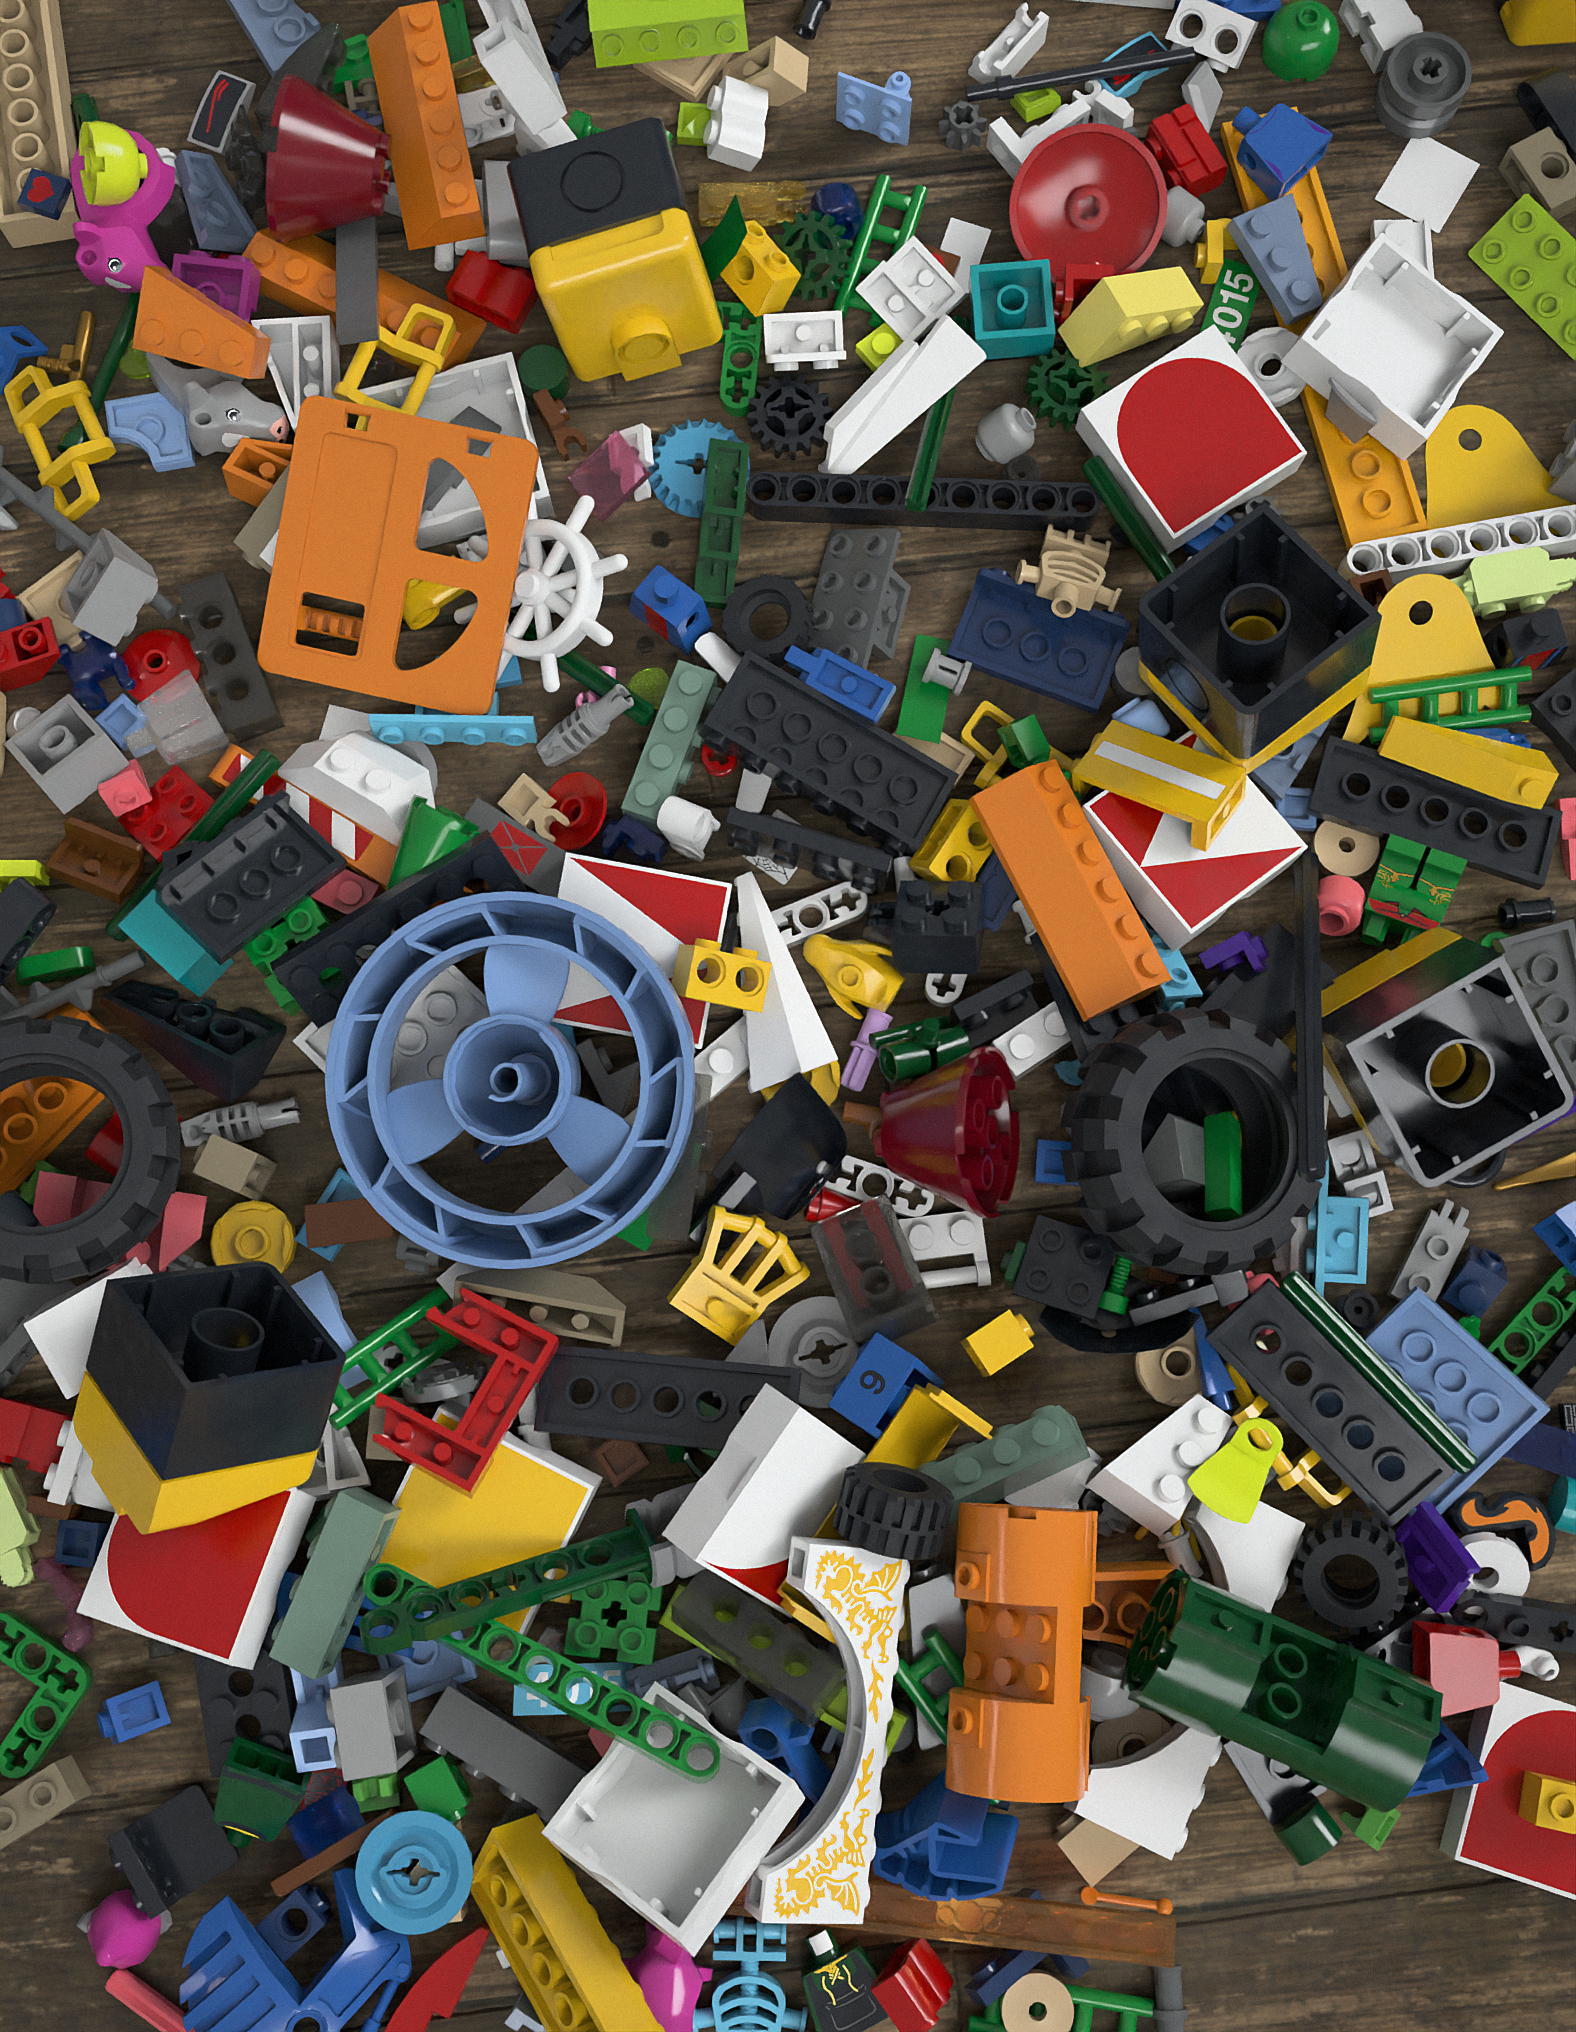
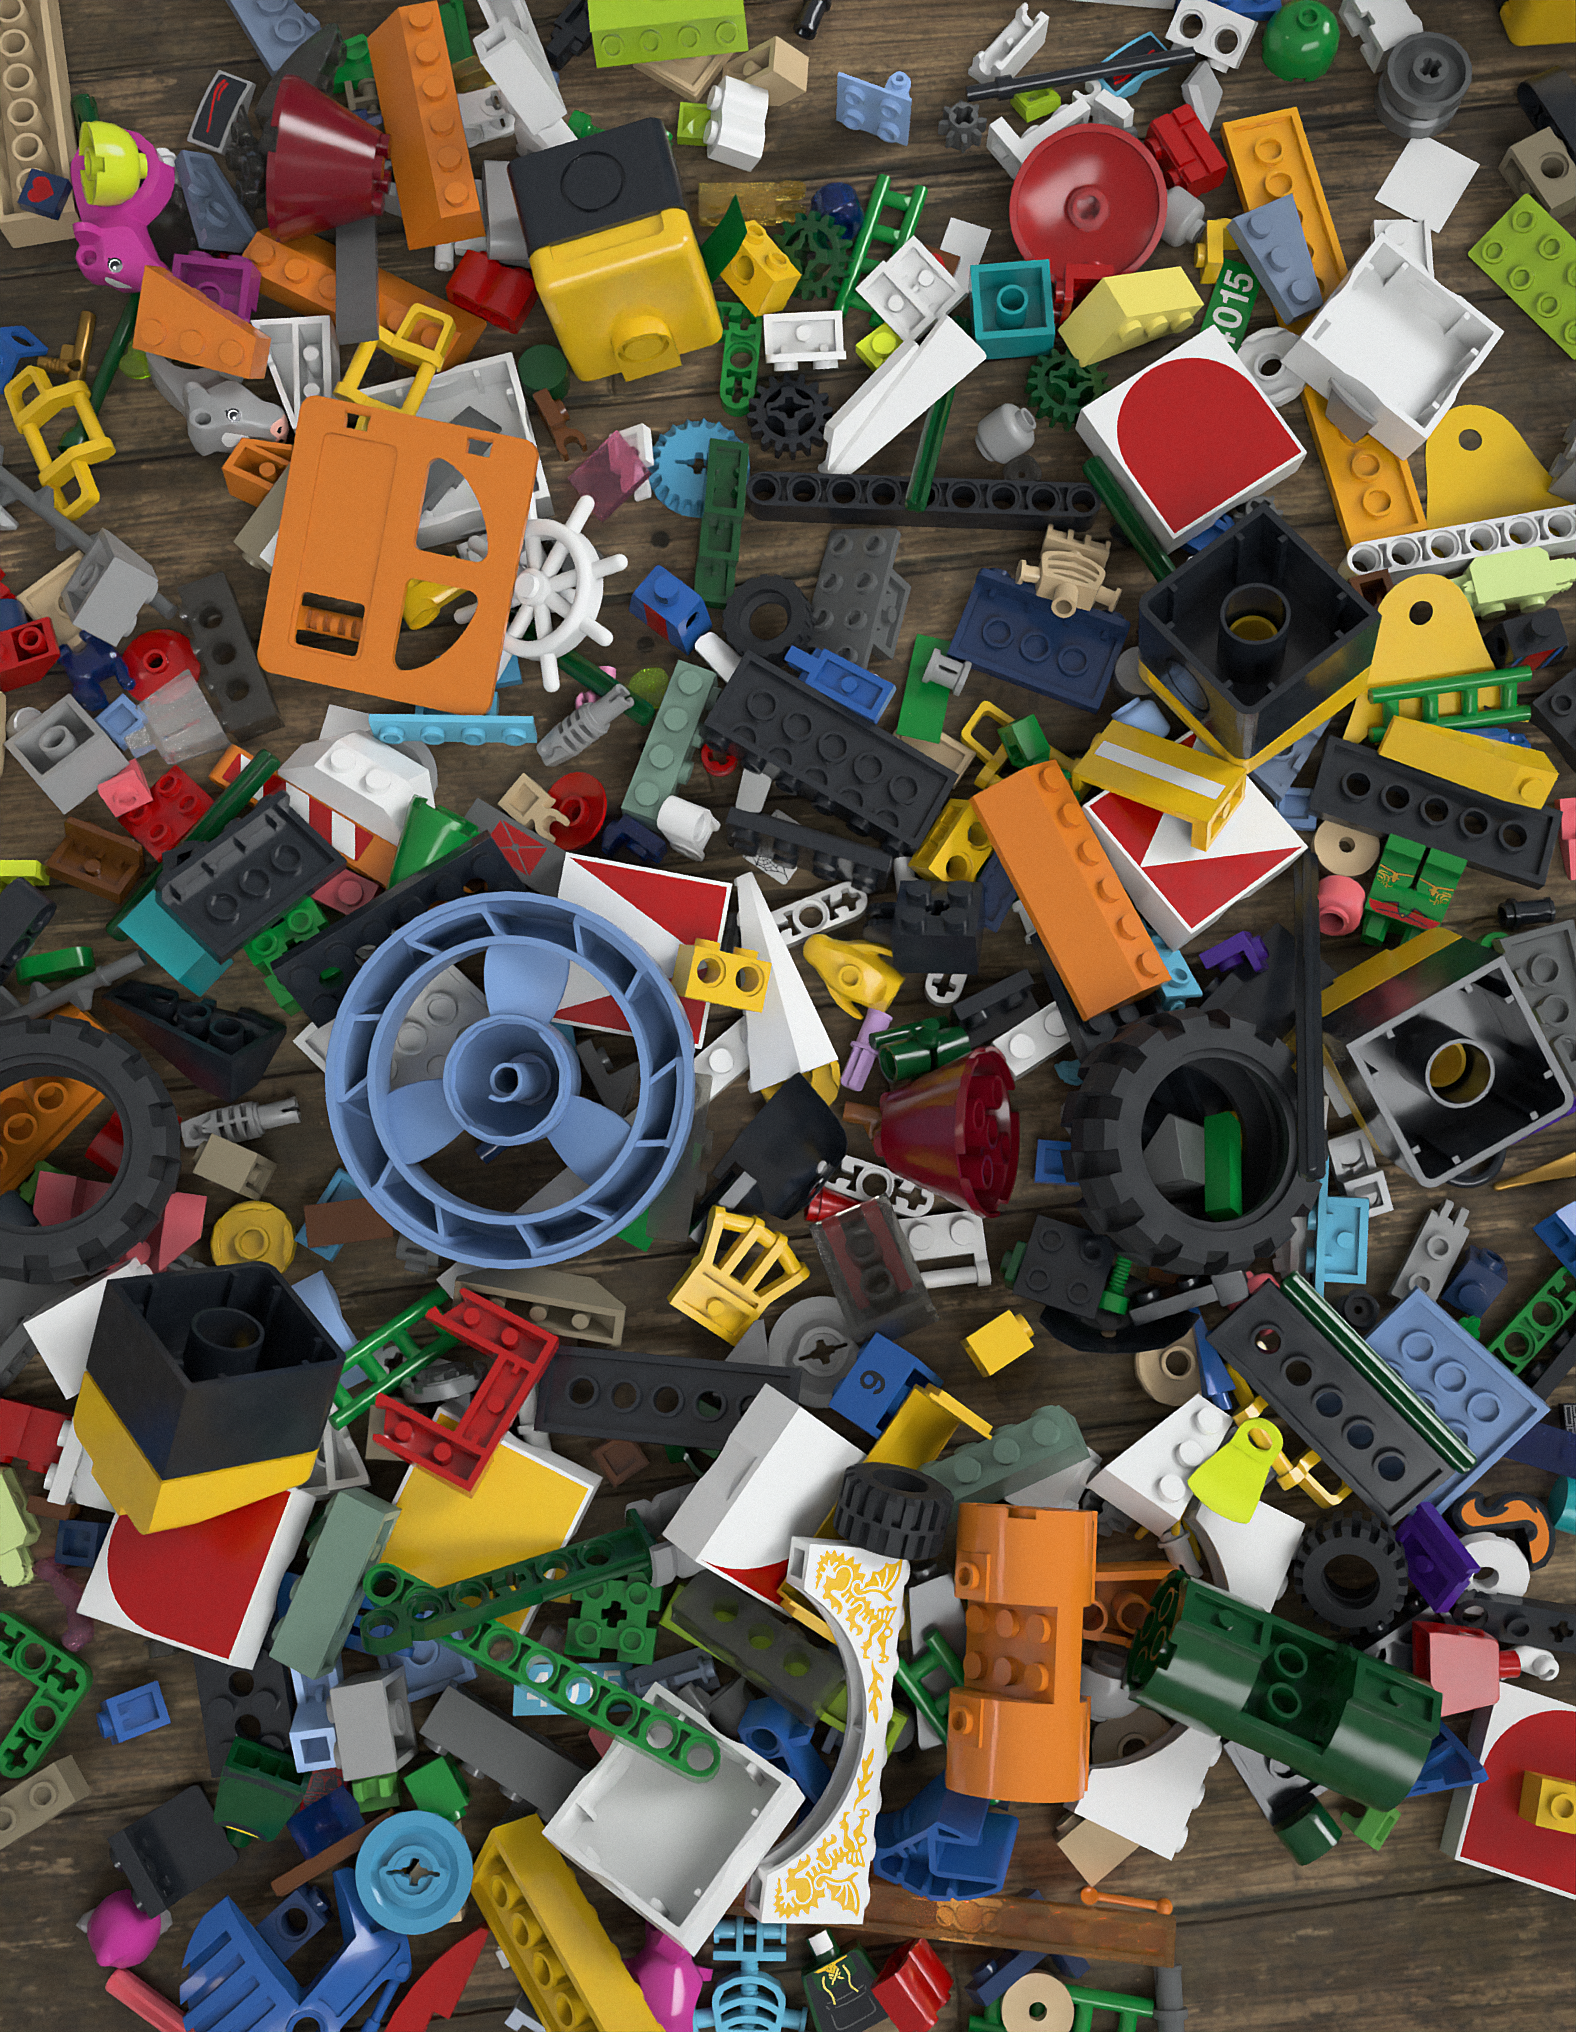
(153, 426): light blue tile -> none
(1279, 148): blue torso -> none

